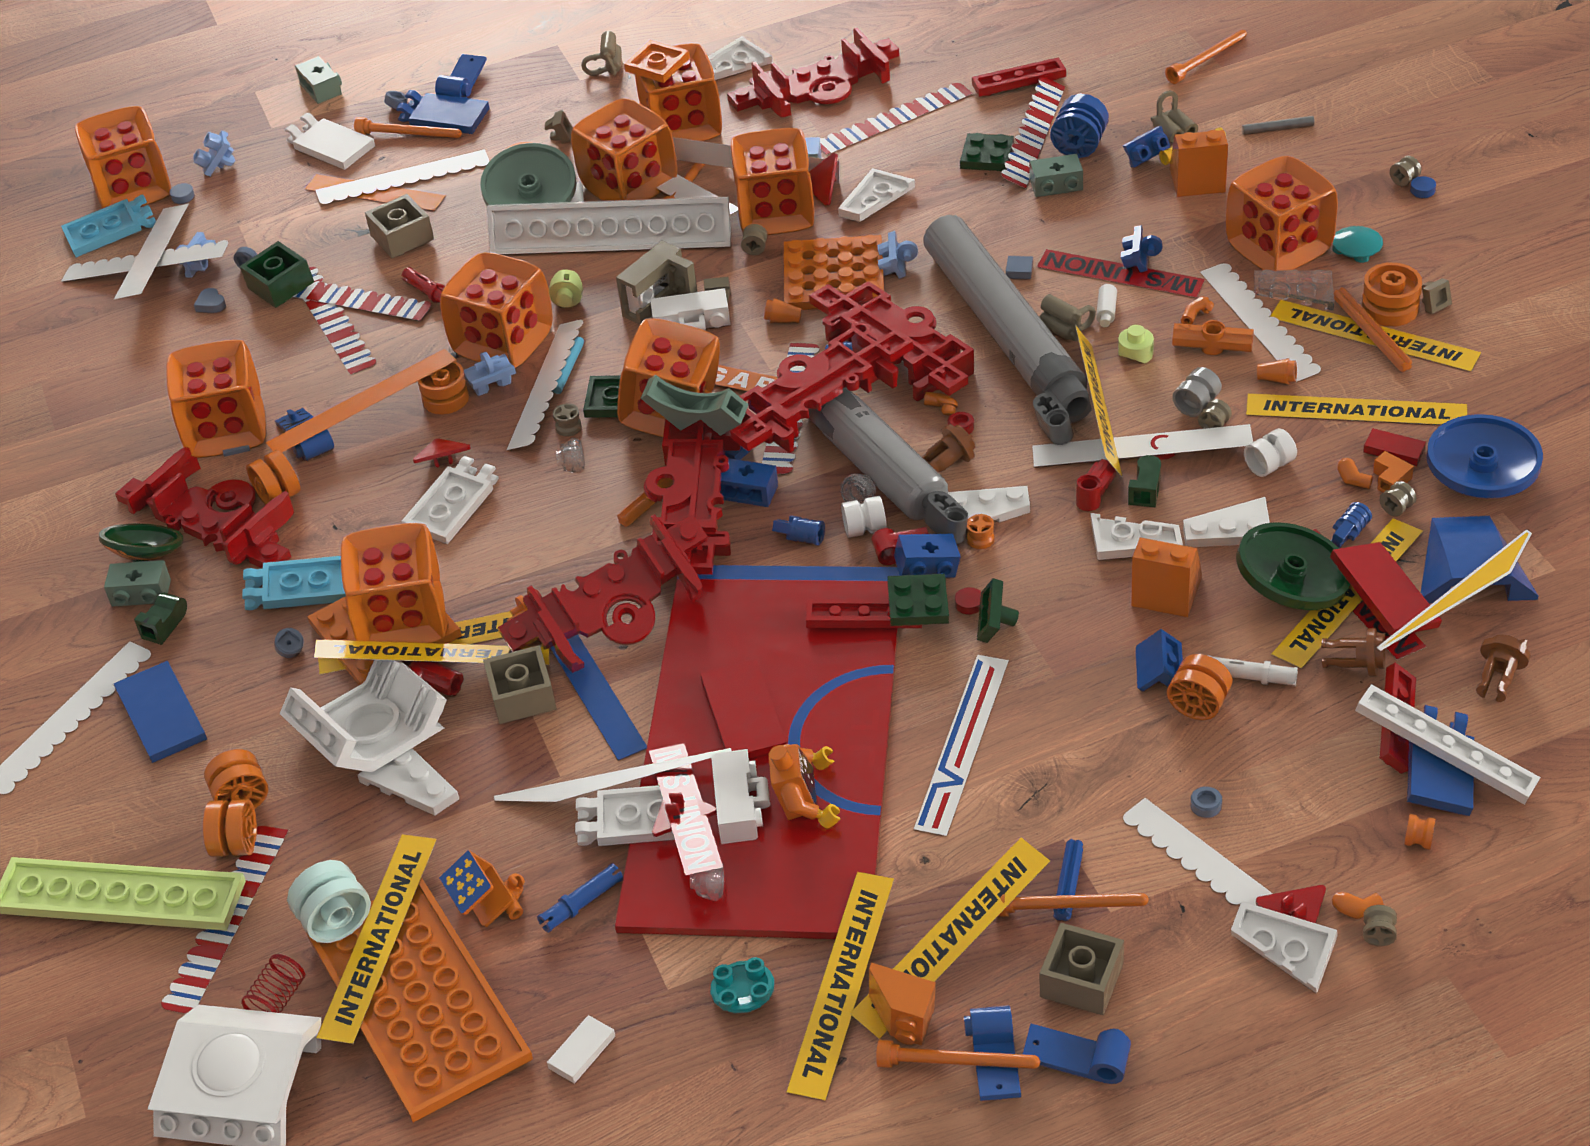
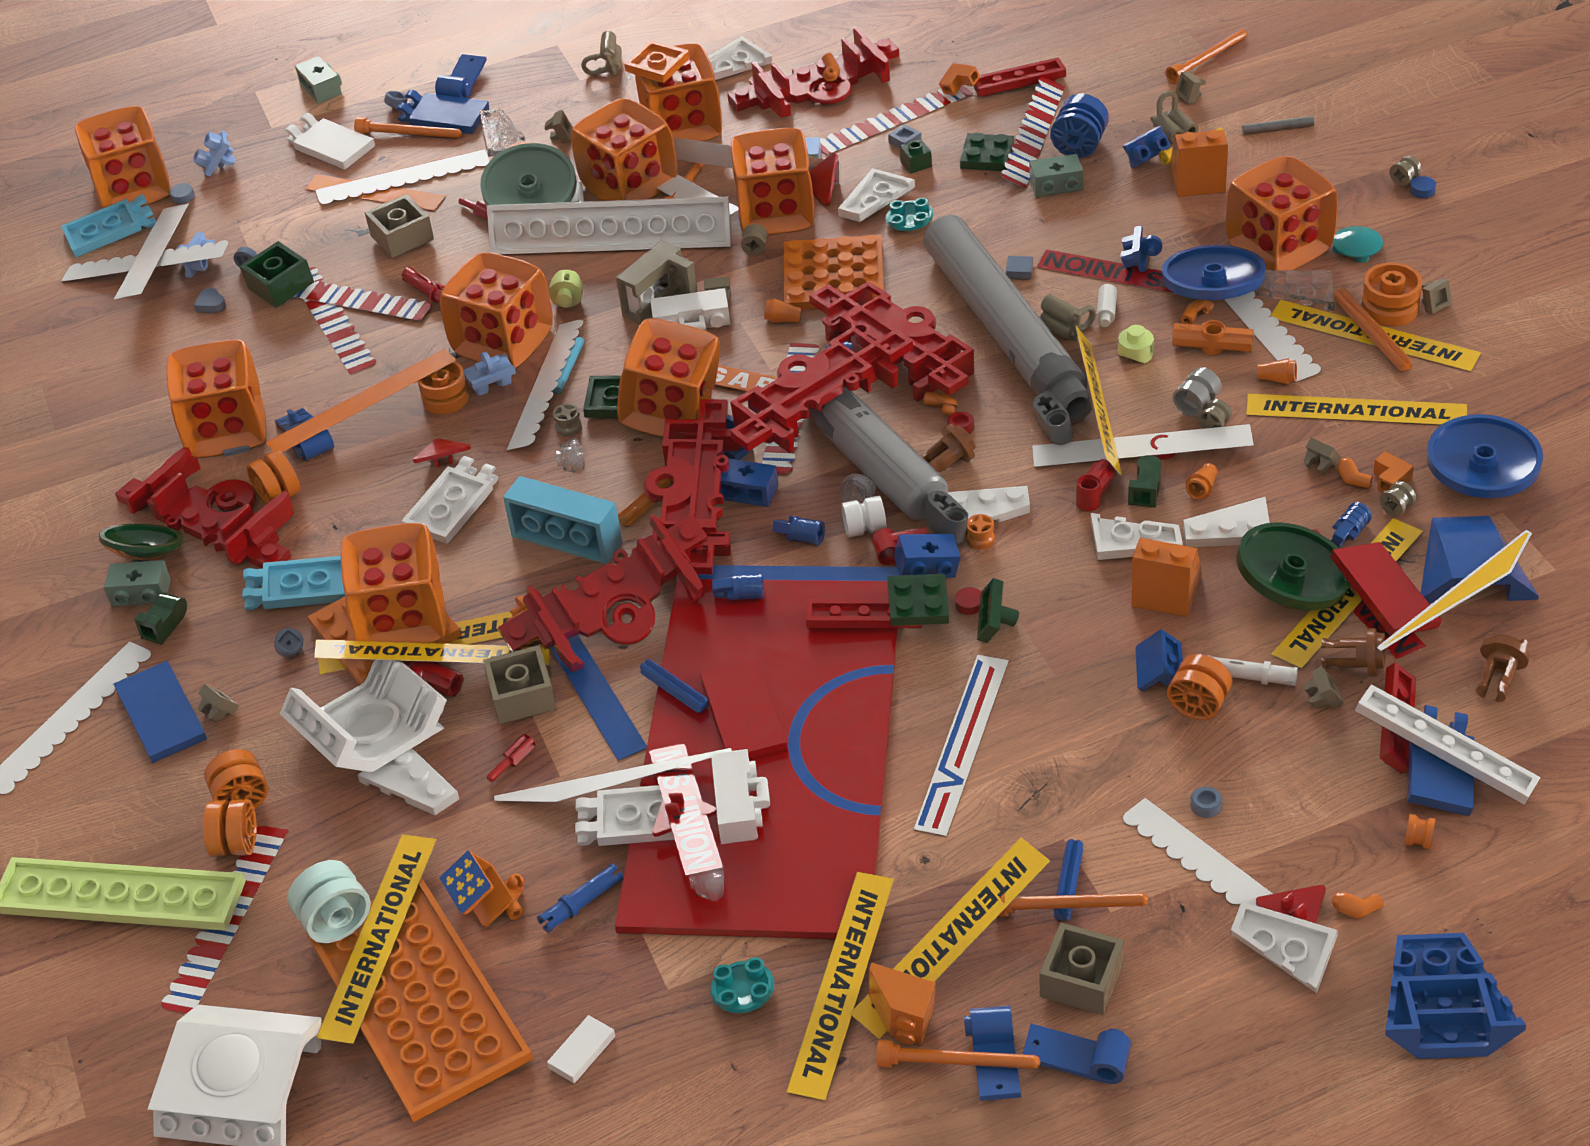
(217, 701): none -> dark tan tile
(274, 968): red piece -> none
(479, 208): none -> red axle
(498, 131): none -> clear wing
(513, 755): none -> red axle
(563, 519): none -> medium azure brick
(674, 686): none -> blue axle
(683, 408): sand green arch -> none
(739, 587): none -> blue hinge
(795, 784): orange torso -> none
(832, 69): none -> orange arm
(895, 255): light blue hips -> none
(903, 135): none -> sand blue tile
(909, 214): none -> teal dish
(915, 156): none -> dark green plate
(957, 76): none -> orange piece
(1189, 86): none -> dark tan tile
(1200, 483): none -> orange cone
(1213, 272): none -> blue dish
(1270, 452): white wheel -> none
(1320, 451): none -> dark tan tile
(1325, 690): none -> dark tan tile
(1380, 925): dark tan wheel -> none
(1403, 447): red tile -> none
(1446, 1000): none -> blue wedge

